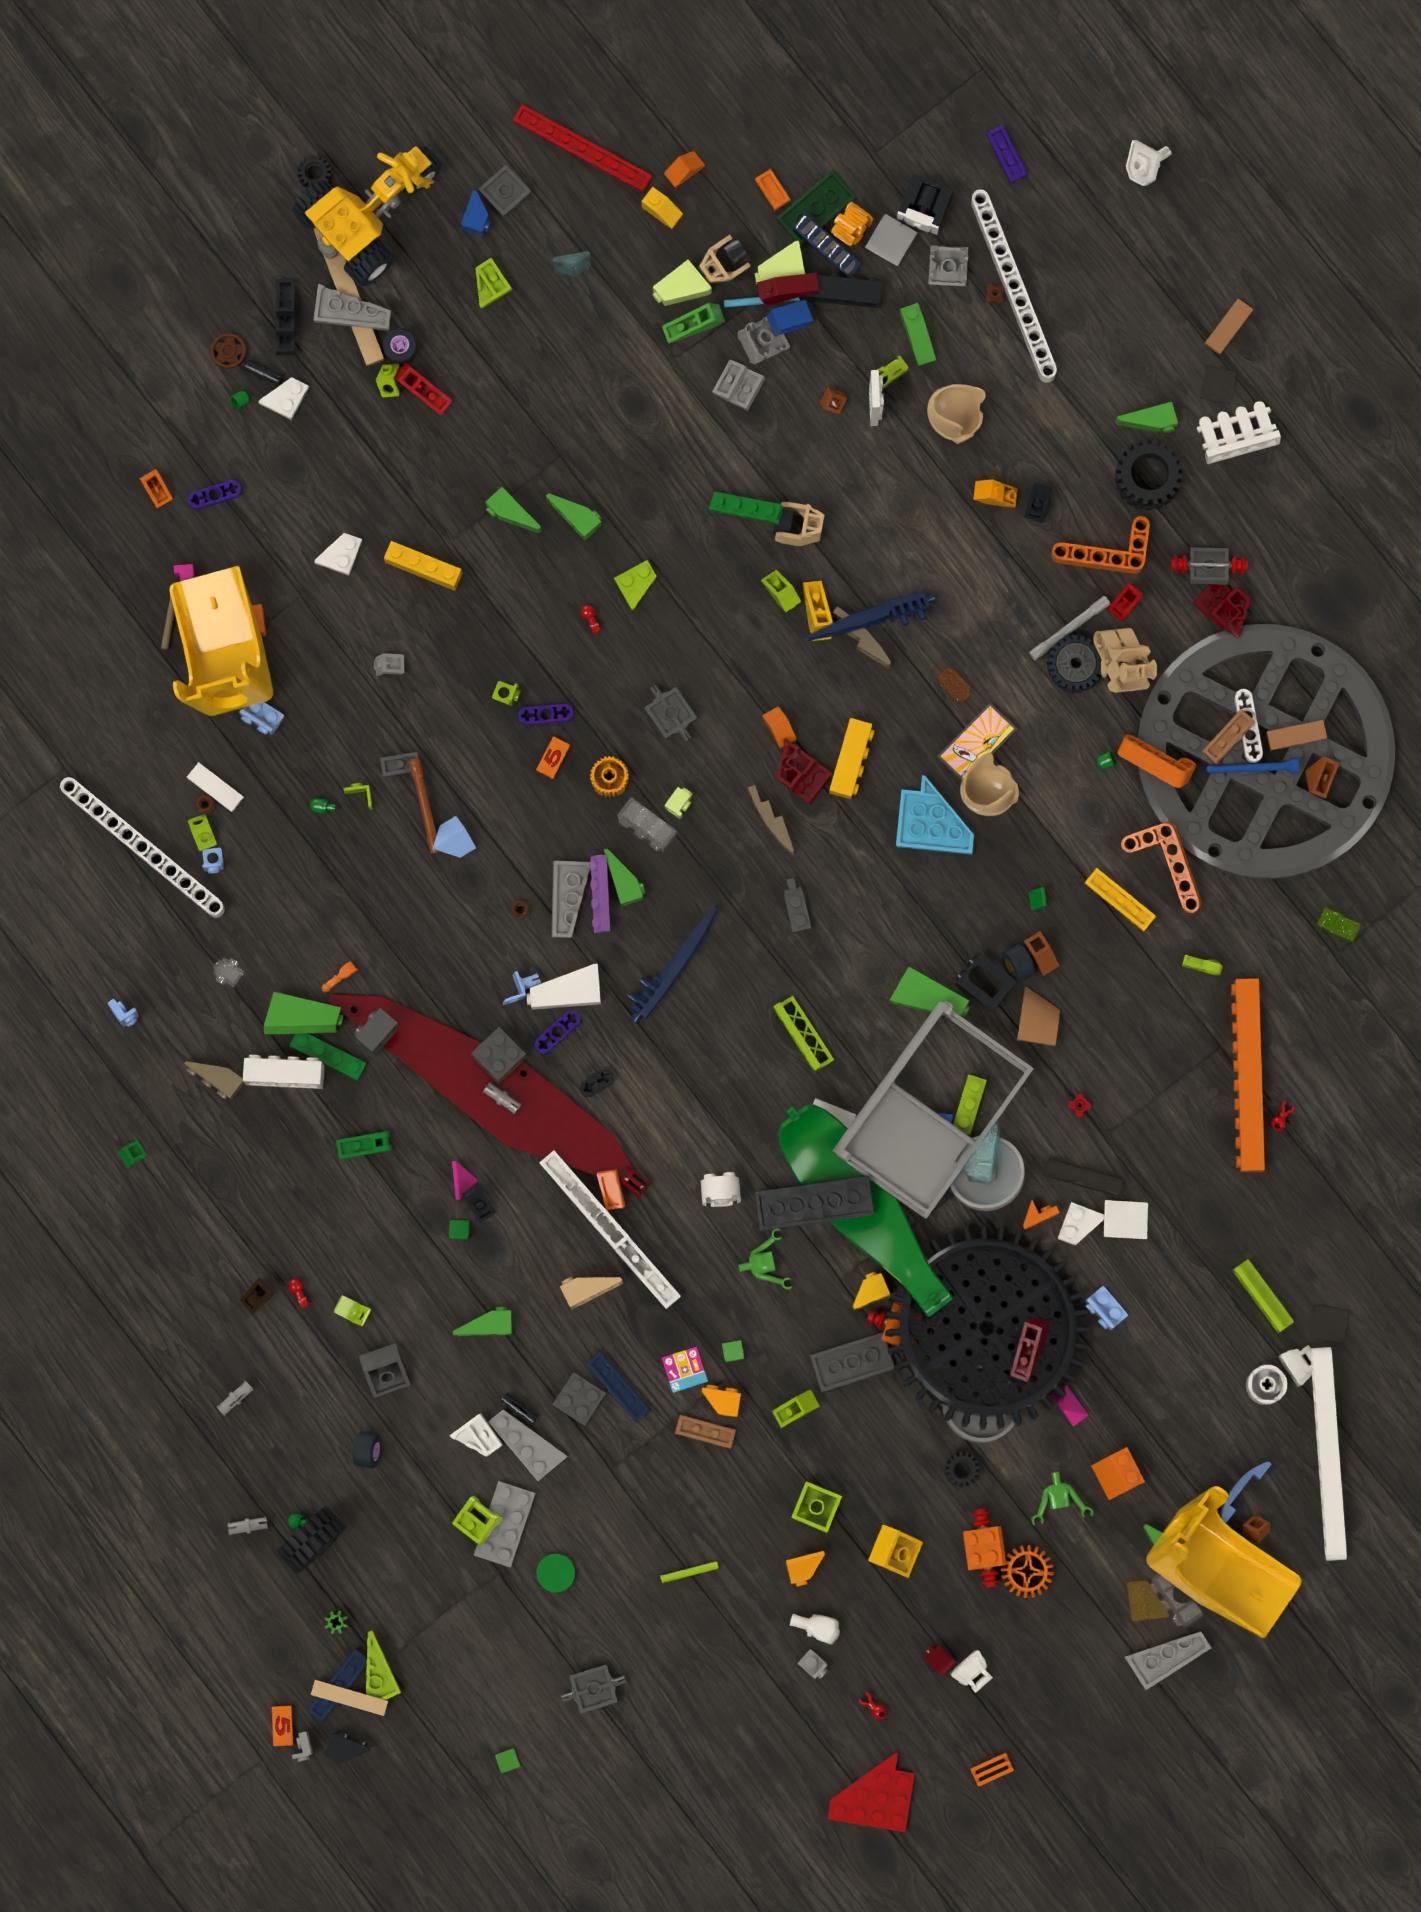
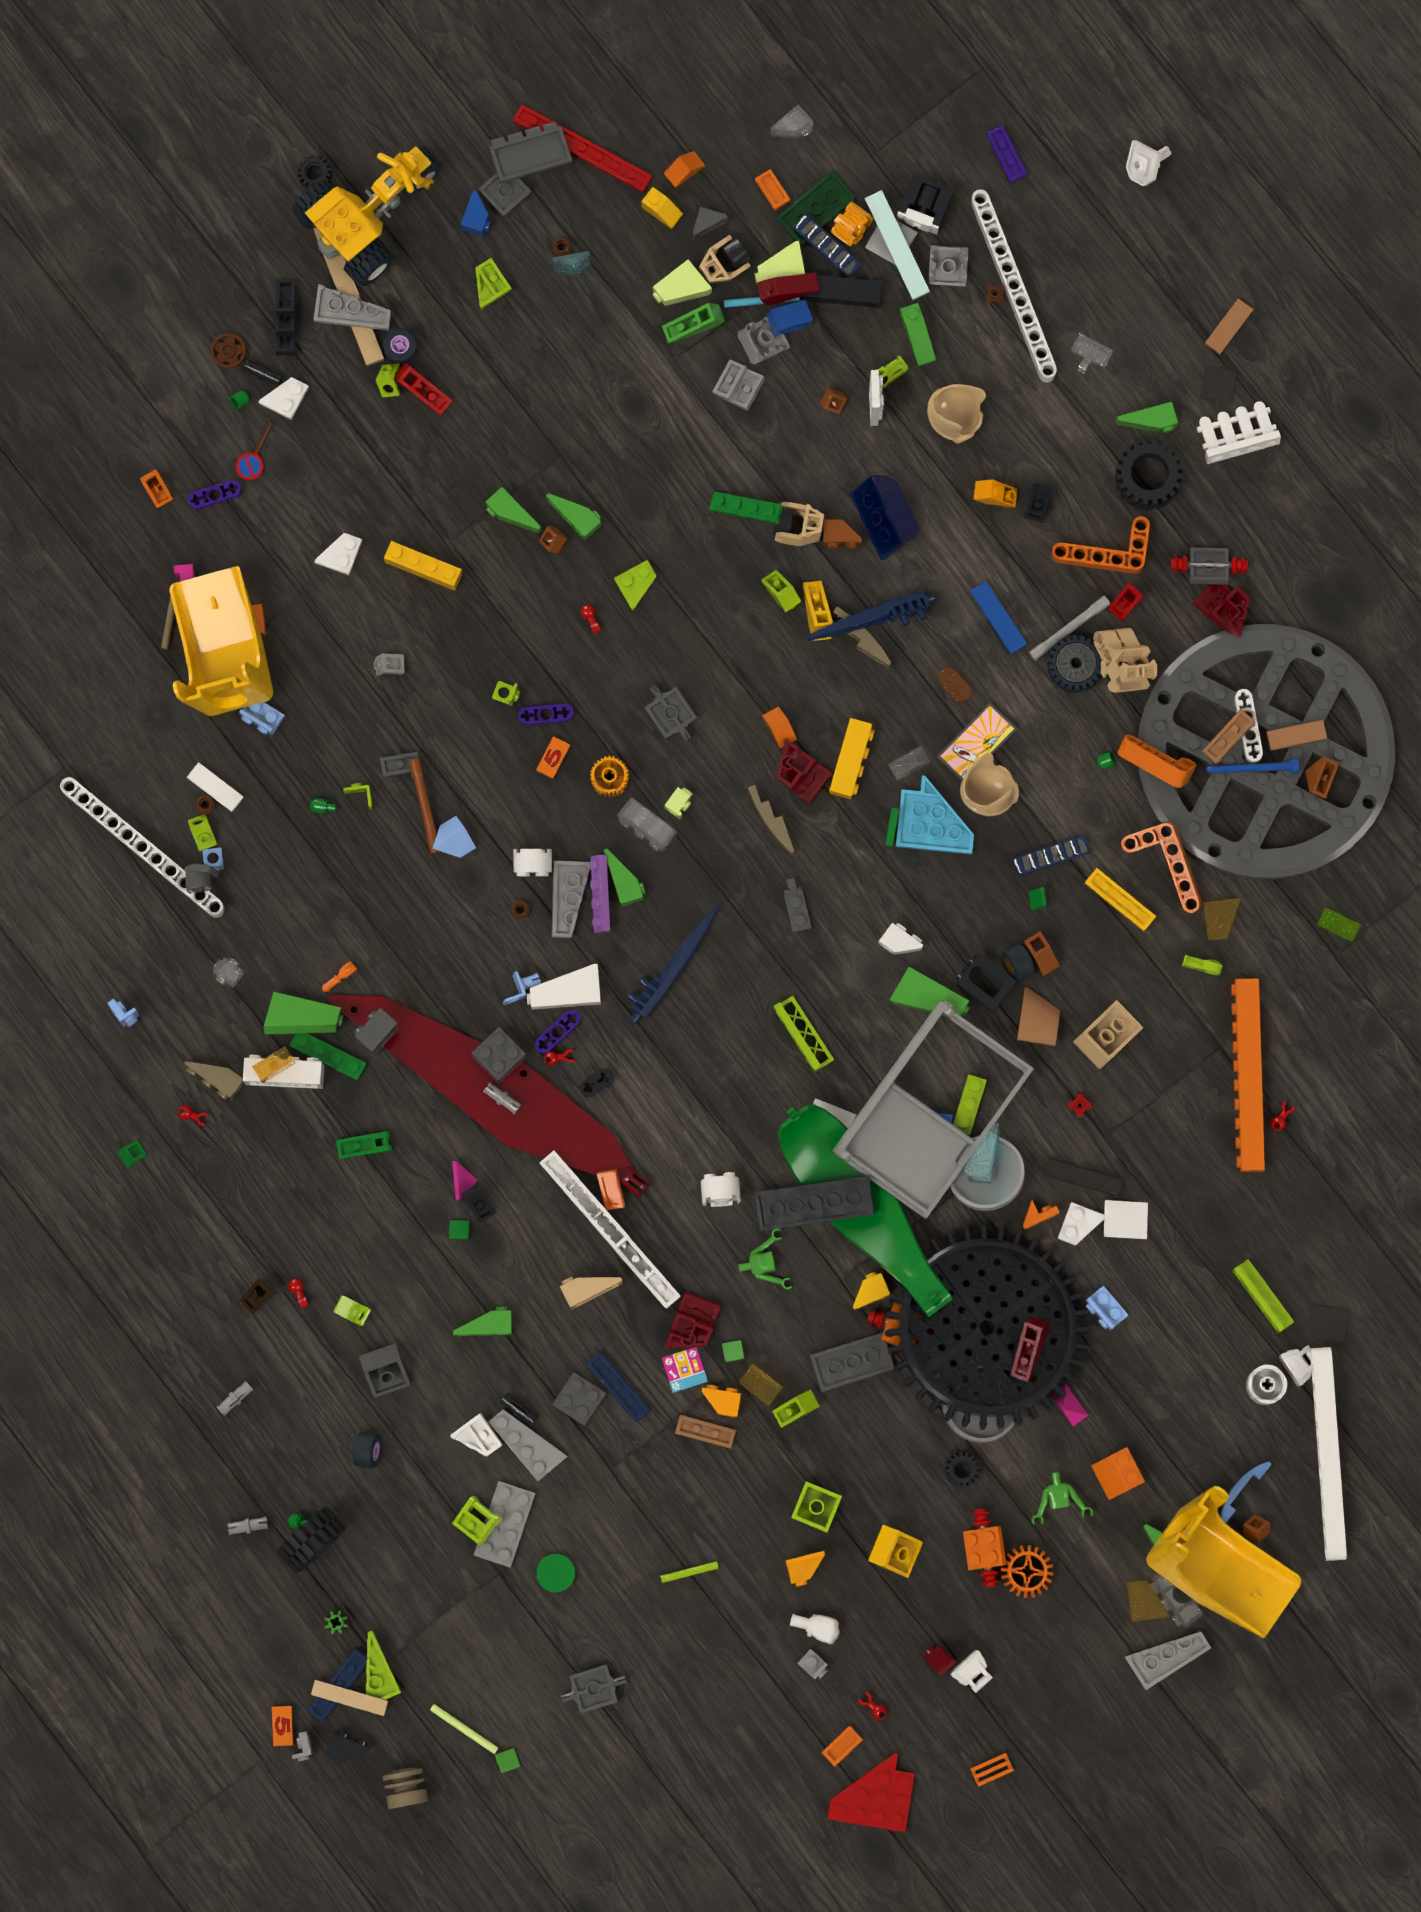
(189, 1114): none -> red arm
(199, 877): none -> dark grey piece
(250, 465): none -> piece
(273, 1064): none -> clear yellow panel
(405, 1788): none -> dark tan wheel
(464, 1729): none -> yellowish green bar
(529, 154): none -> dark grey hinge
(532, 861): none -> white brick
(553, 539): none -> dark orange slope
(554, 1058): none -> red arm
(561, 241): none -> reddish brown plate
(693, 1322): none -> dark red slope
(708, 221): none -> dark grey slope
(760, 1384): none -> clear yellow panel
(793, 124): none -> clear slope
(838, 533): none -> dark orange slope
(842, 1746): none -> orange tile
(885, 514): none -> clear blue windscreen
(892, 826): none -> green tile
(897, 245): none -> light aqua tile
(898, 941): none -> white slope
(909, 763): none -> clear slope
(998, 618): none -> blue tile
(1051, 855): none -> tile
(1091, 352): none -> clear plate
(1108, 1034): none -> tan slope
(1219, 917): none -> clear yellow wing

